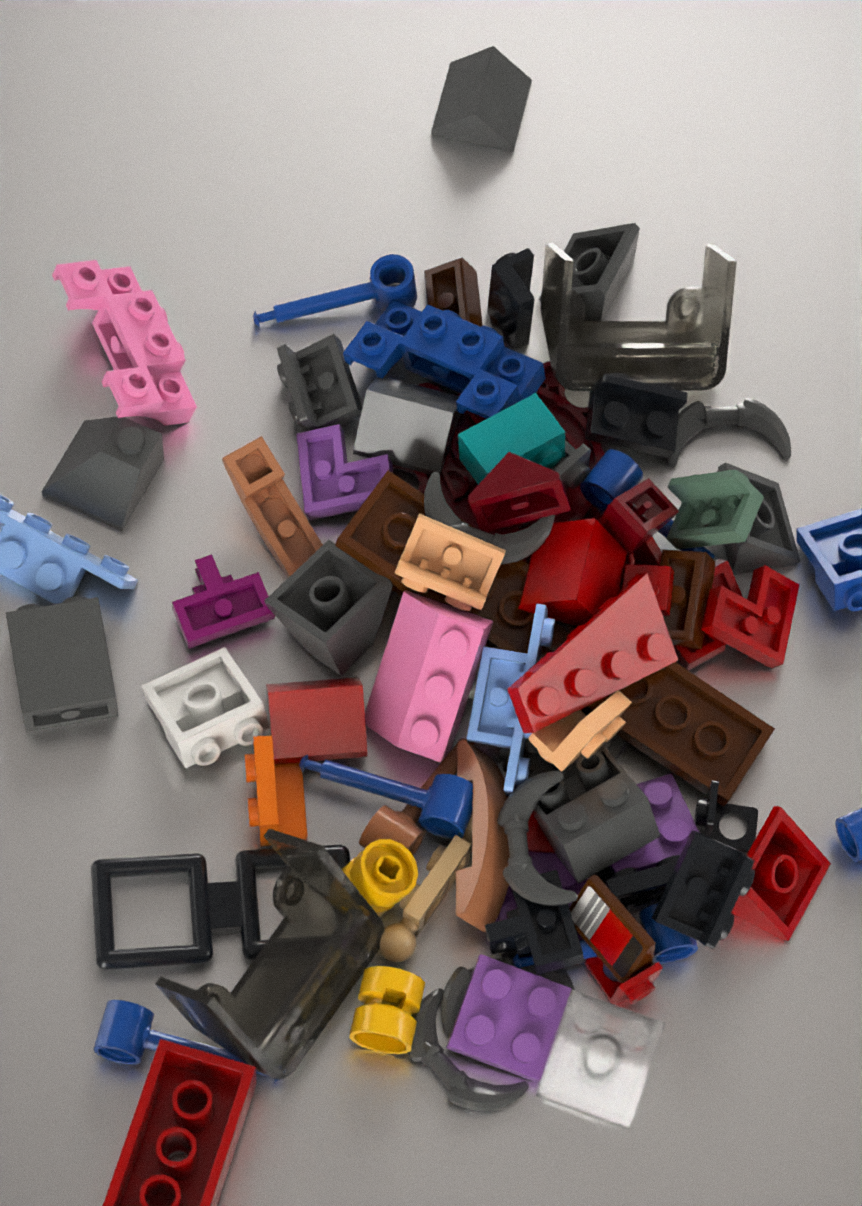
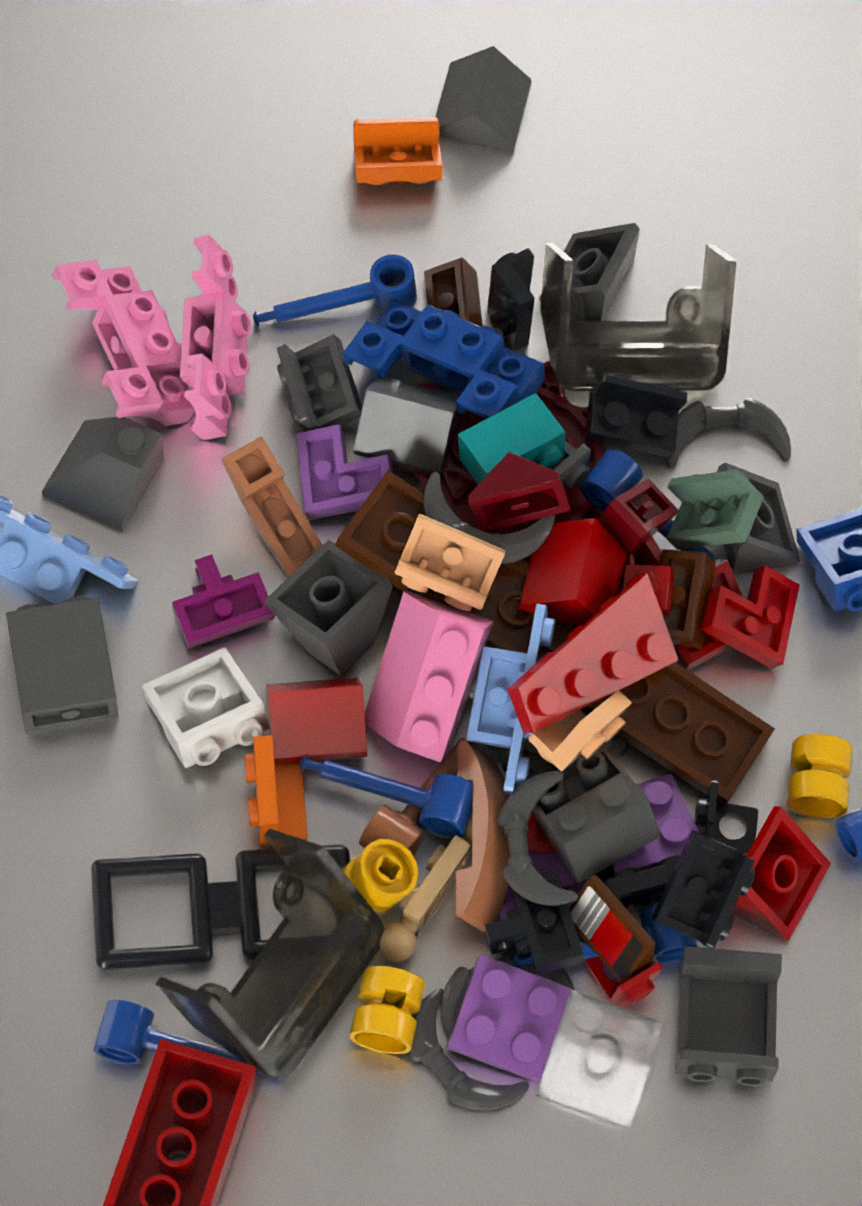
(213, 342): none -> bright pink bracket
(397, 150): none -> orange bracket
(727, 1015): none -> dark grey panel
(819, 776): none -> yellow wheel

